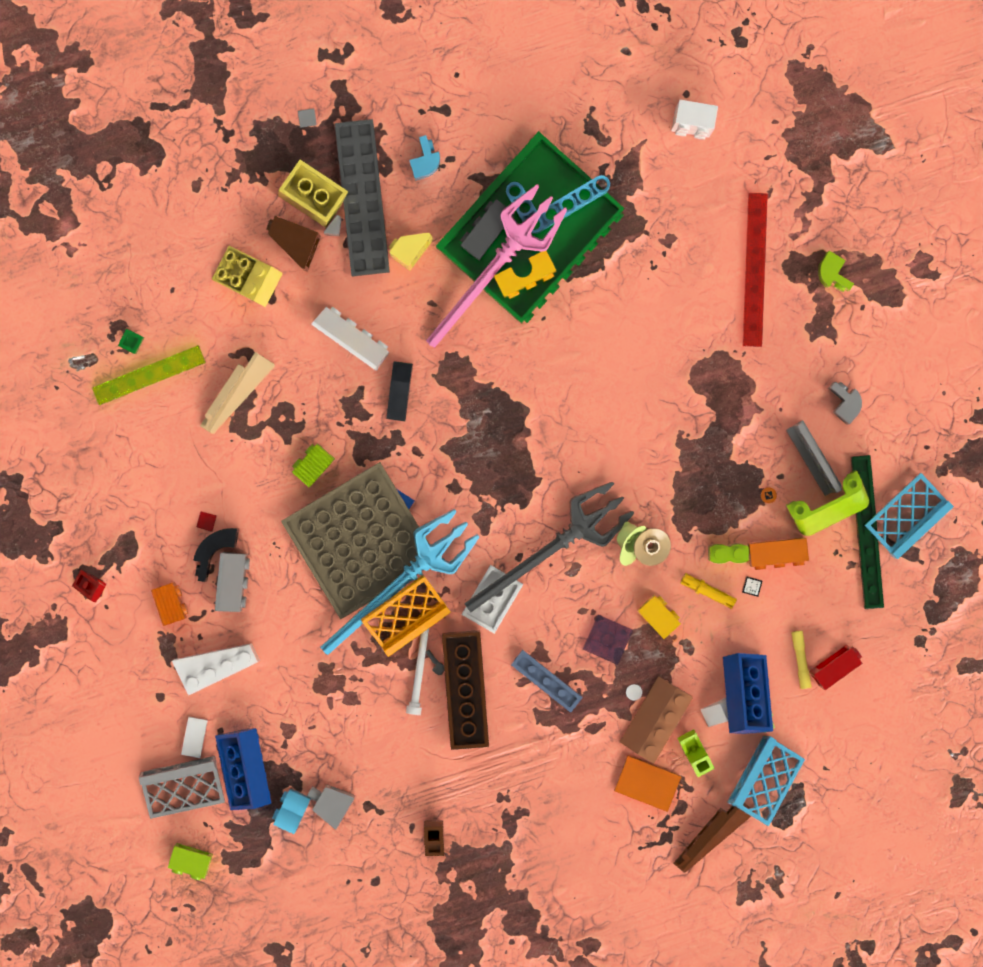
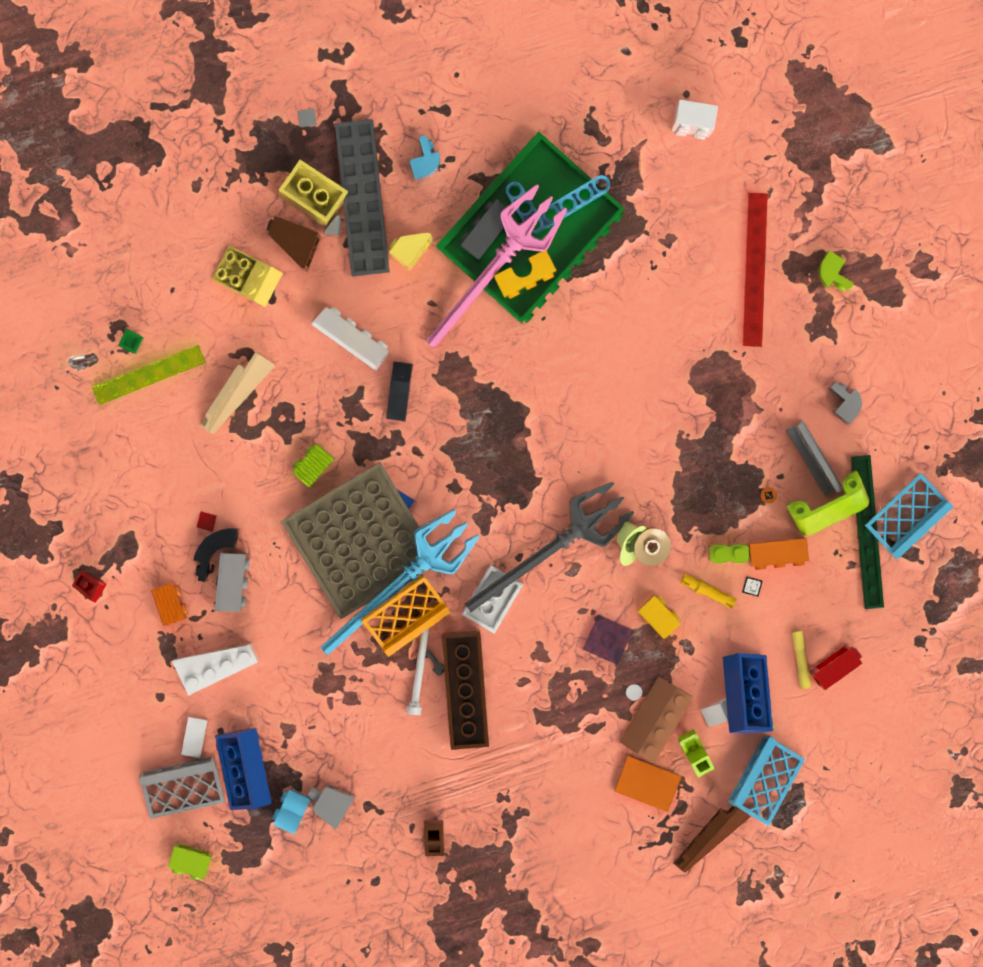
(546, 681): sand blue plate -> none

